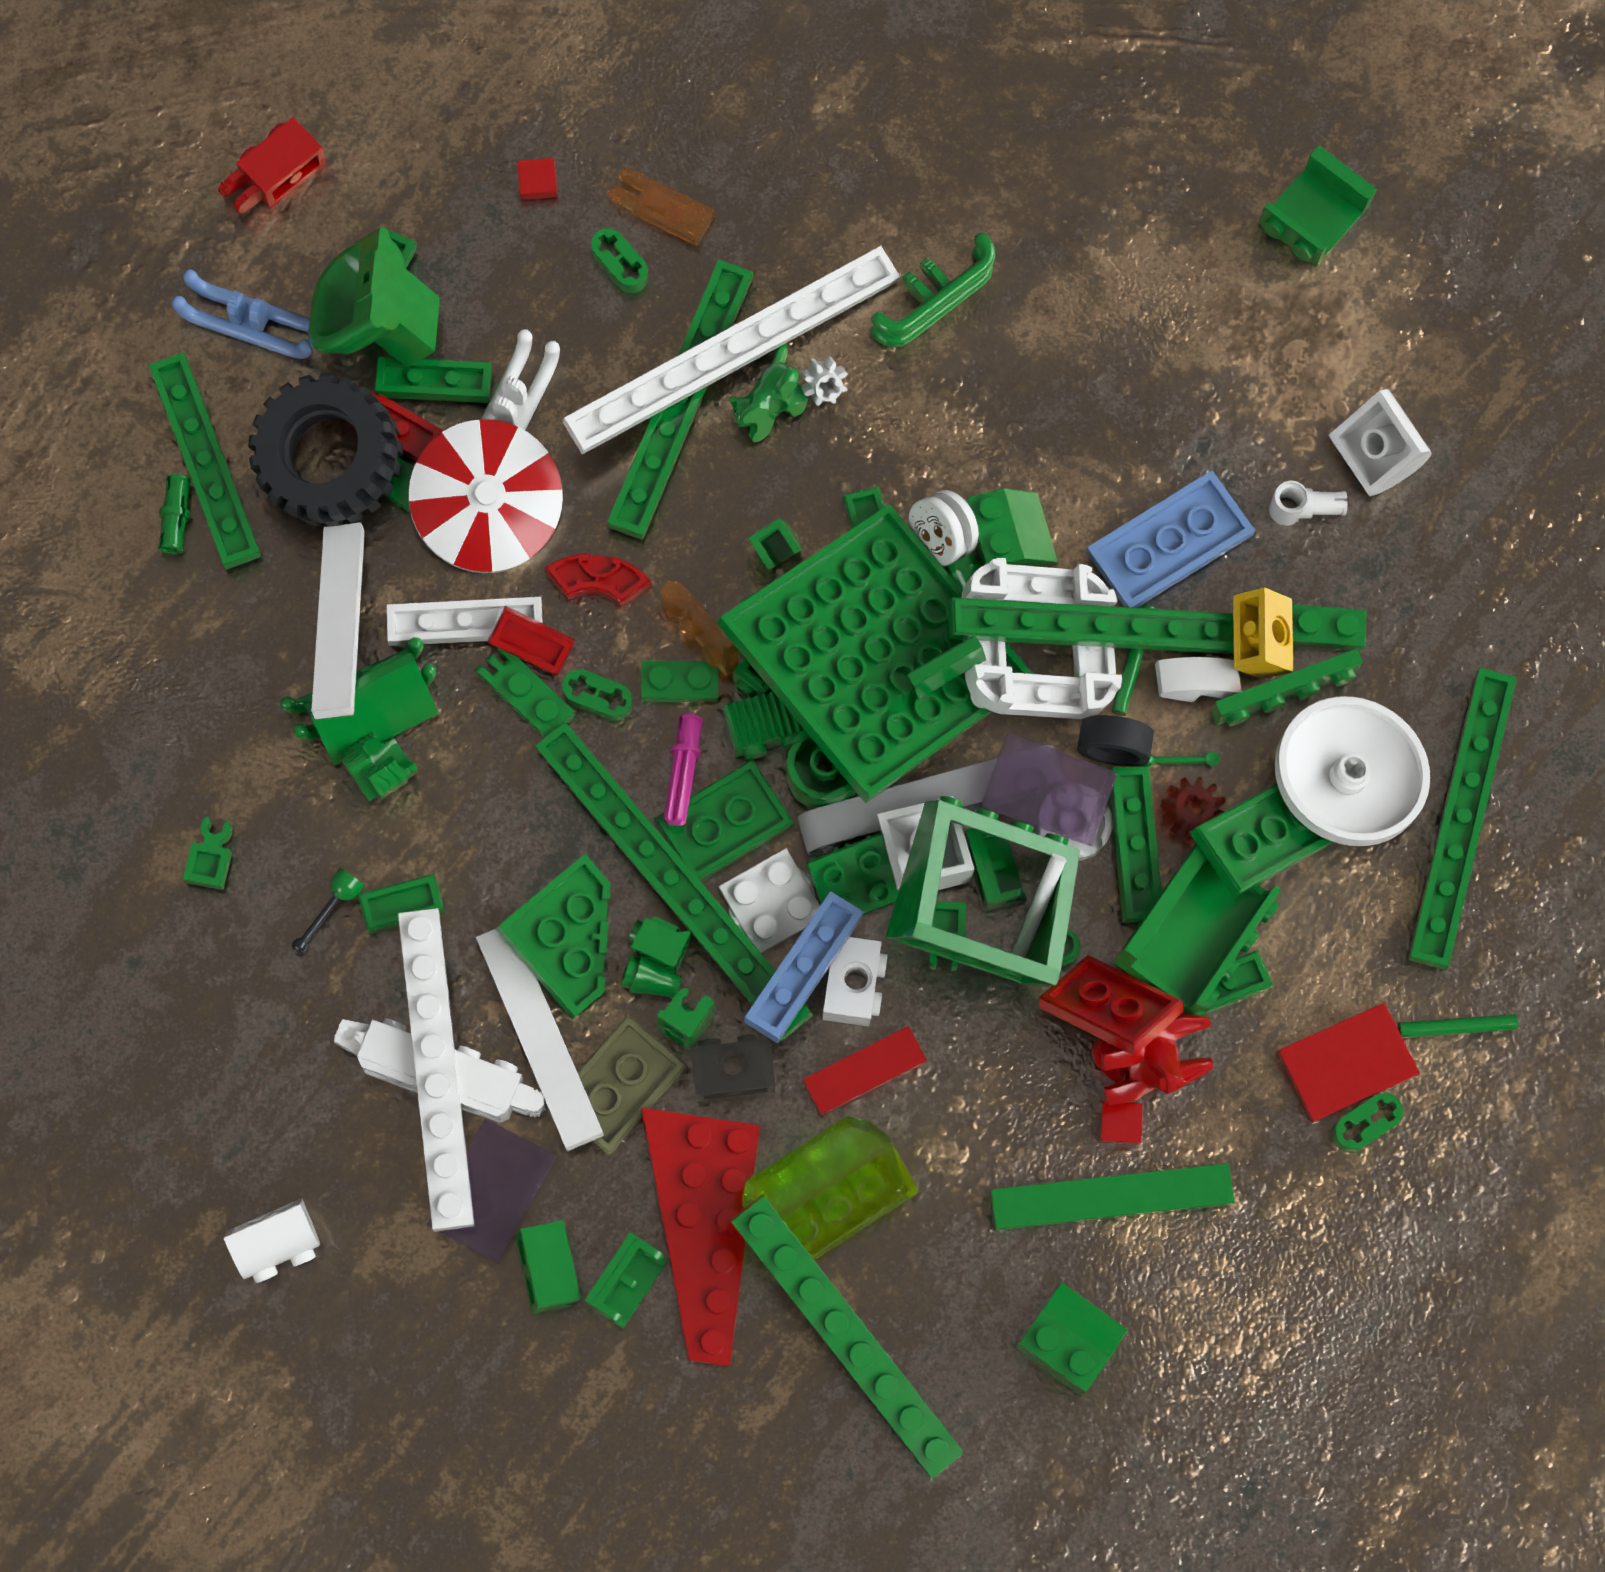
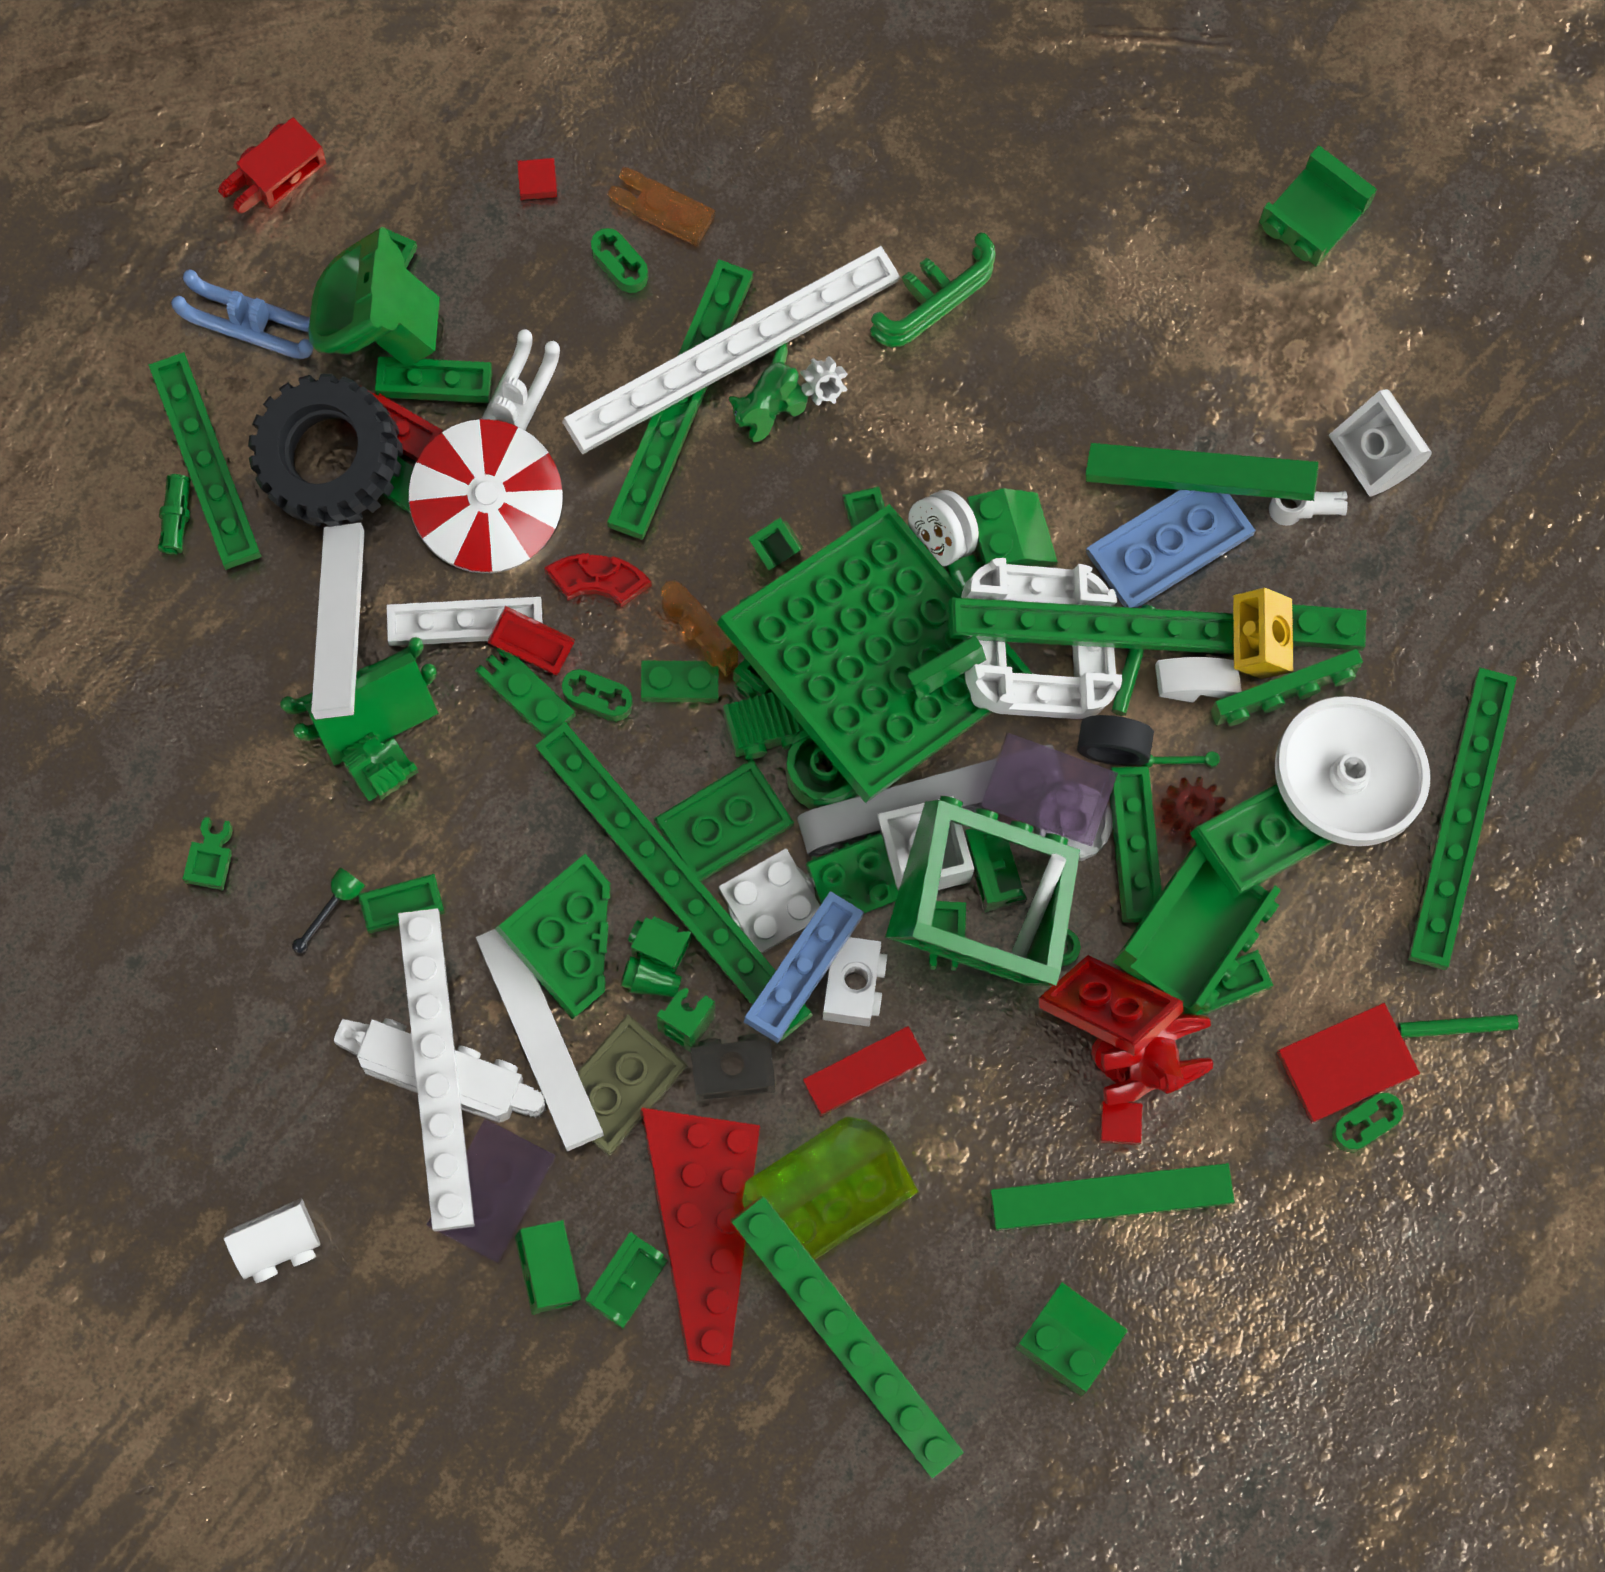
(684, 754): dark pink axle -> none
(1202, 471): none -> green tile

